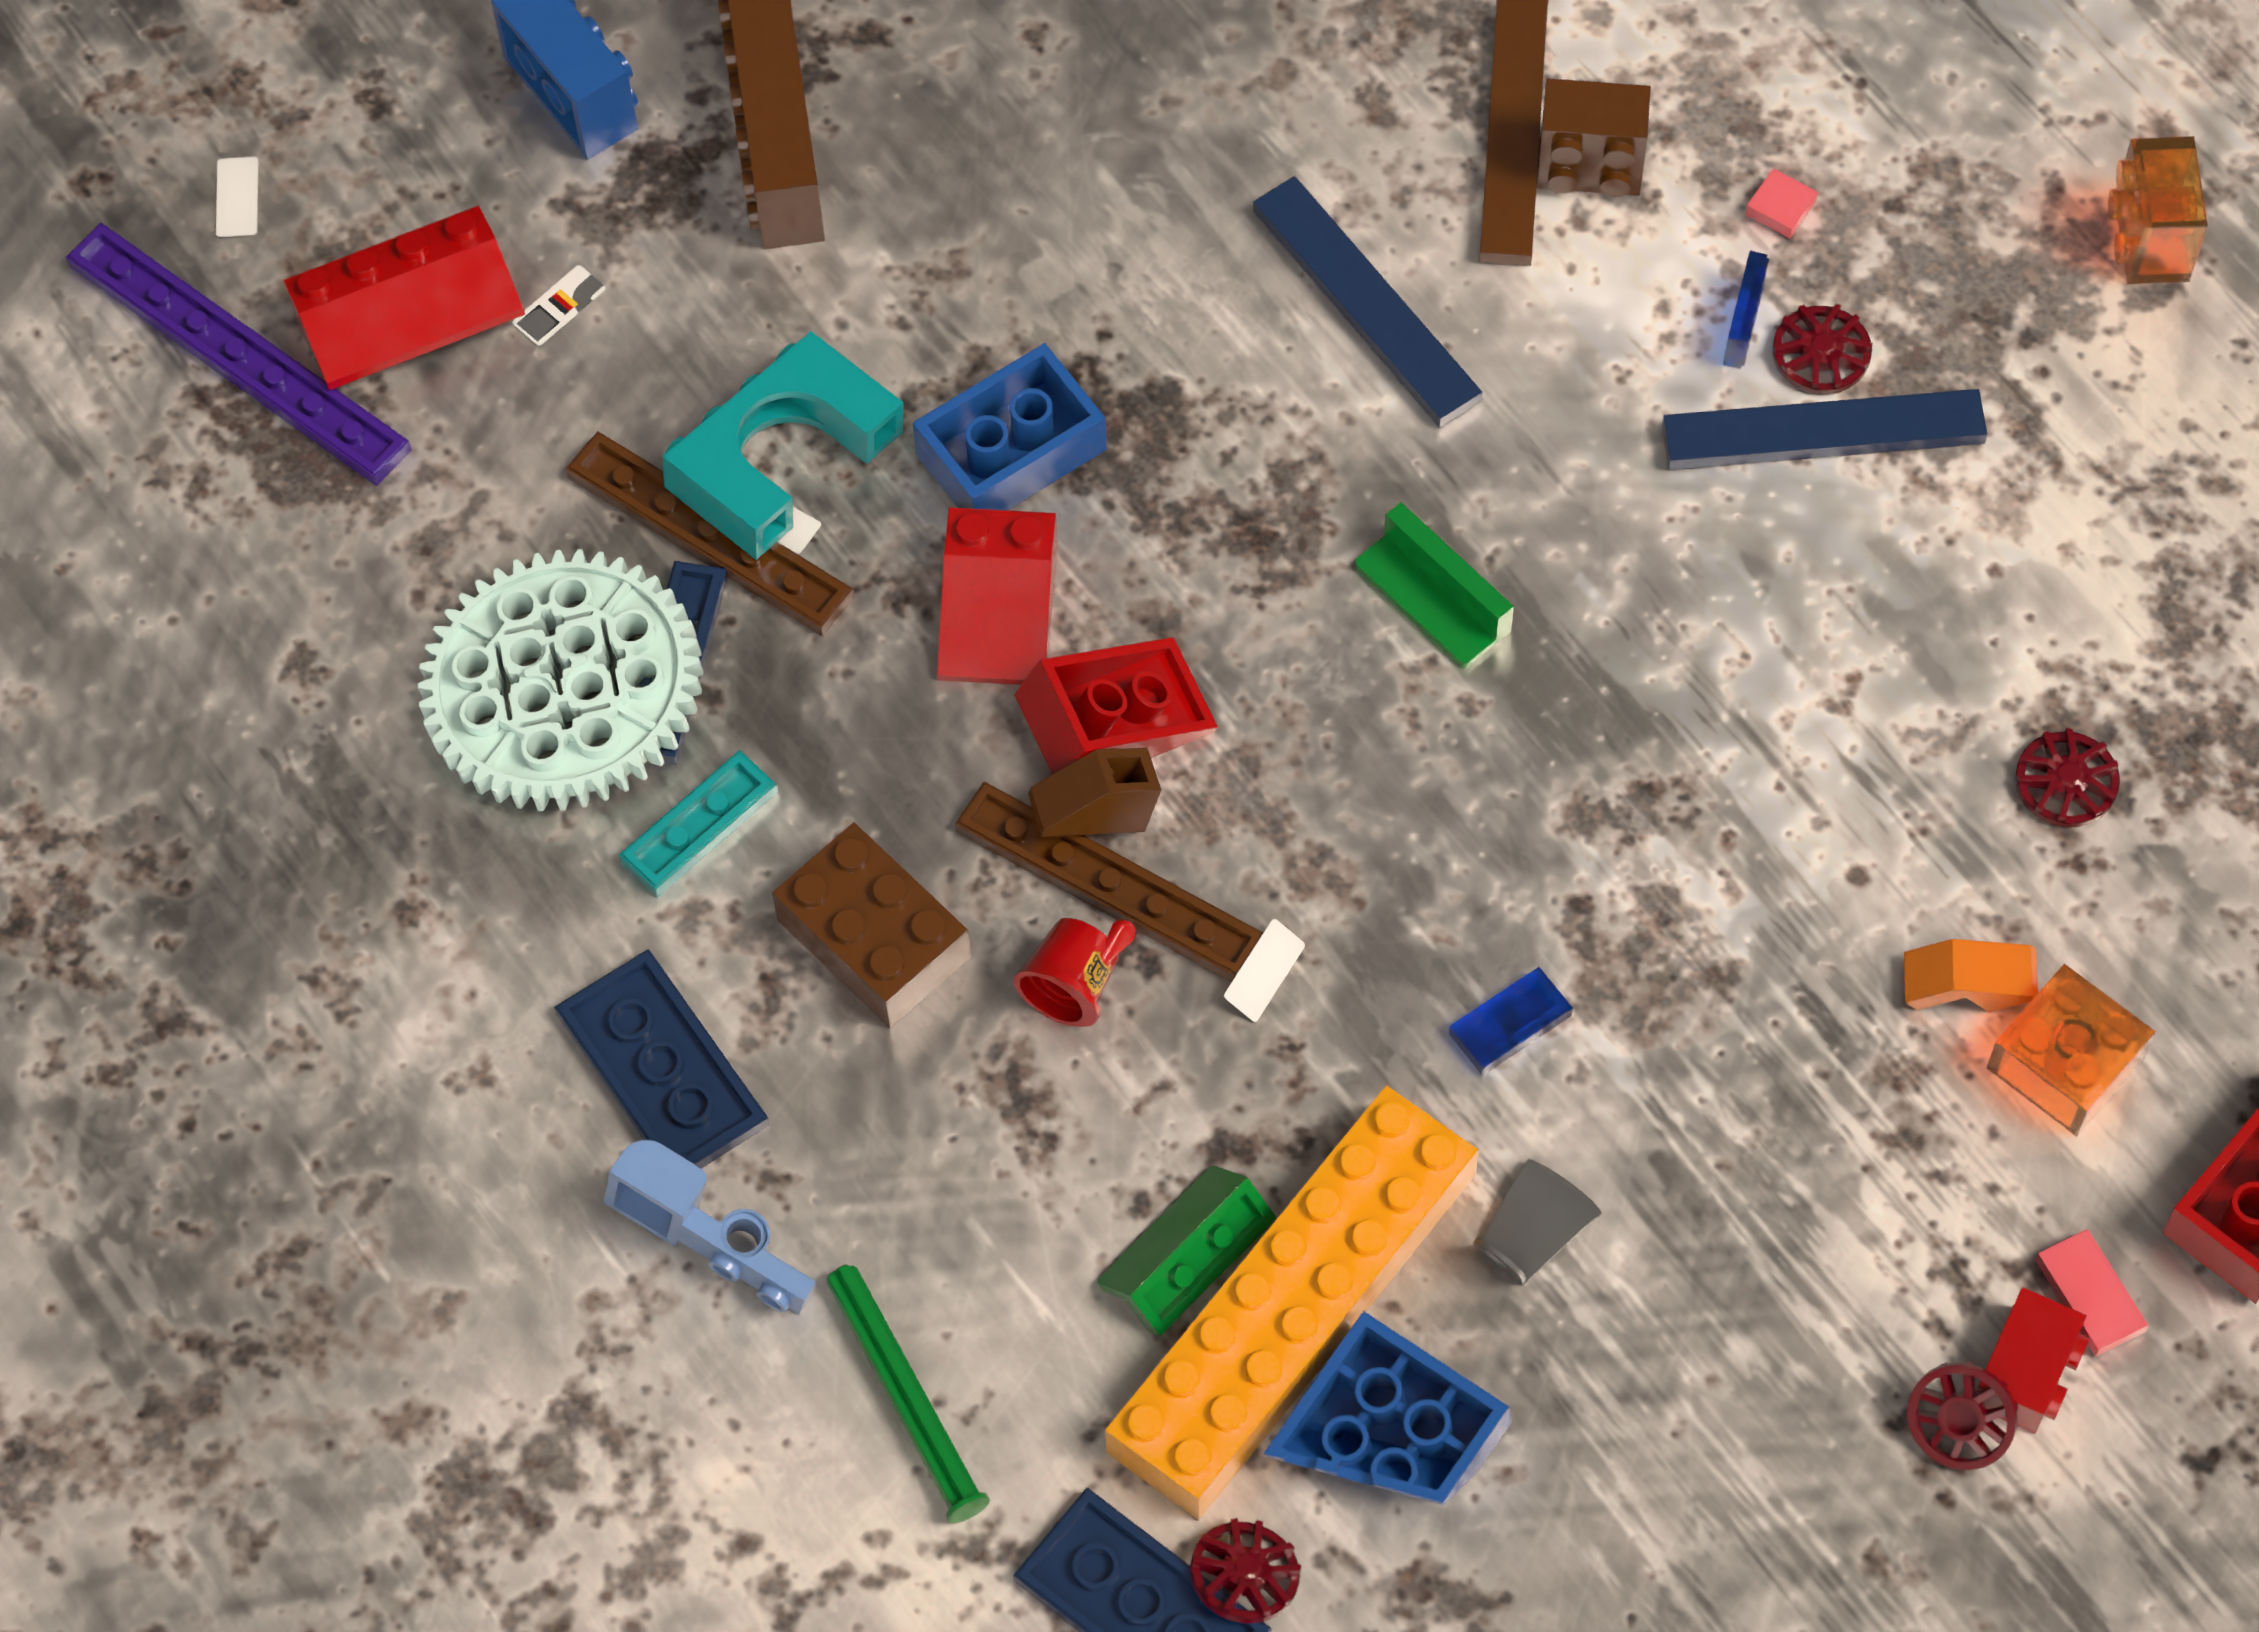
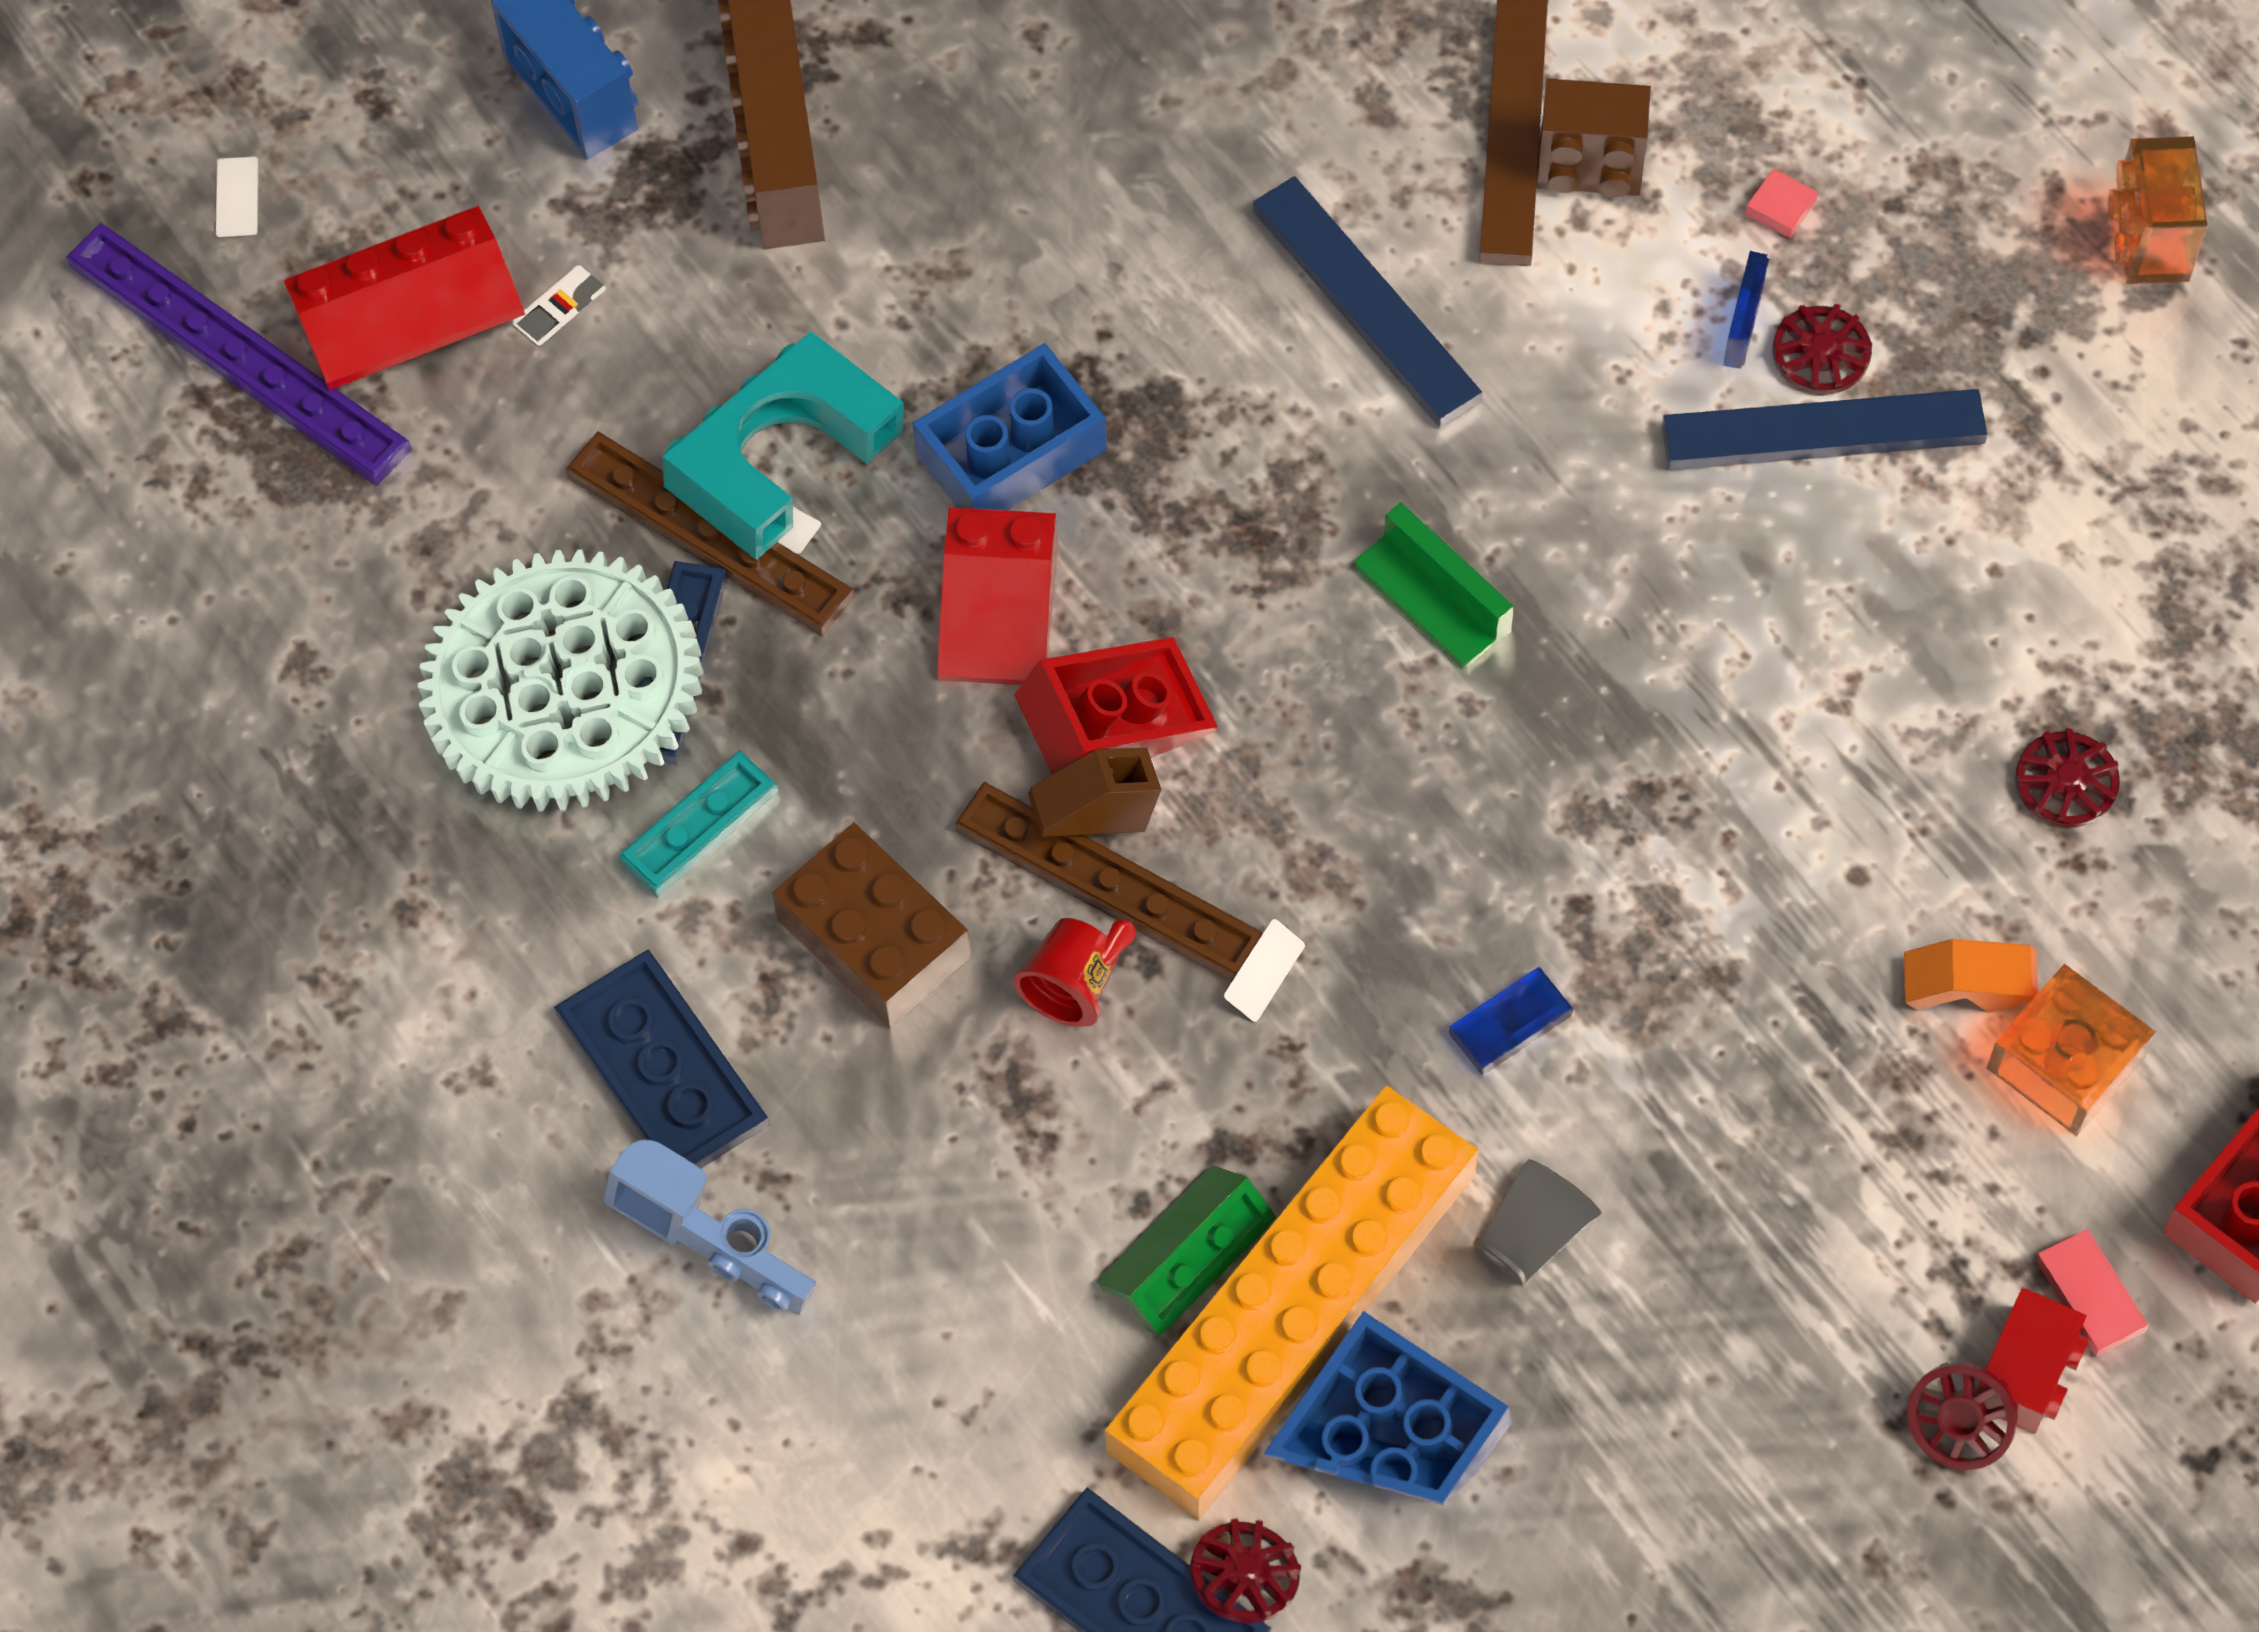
(906, 1395): green axle -> none

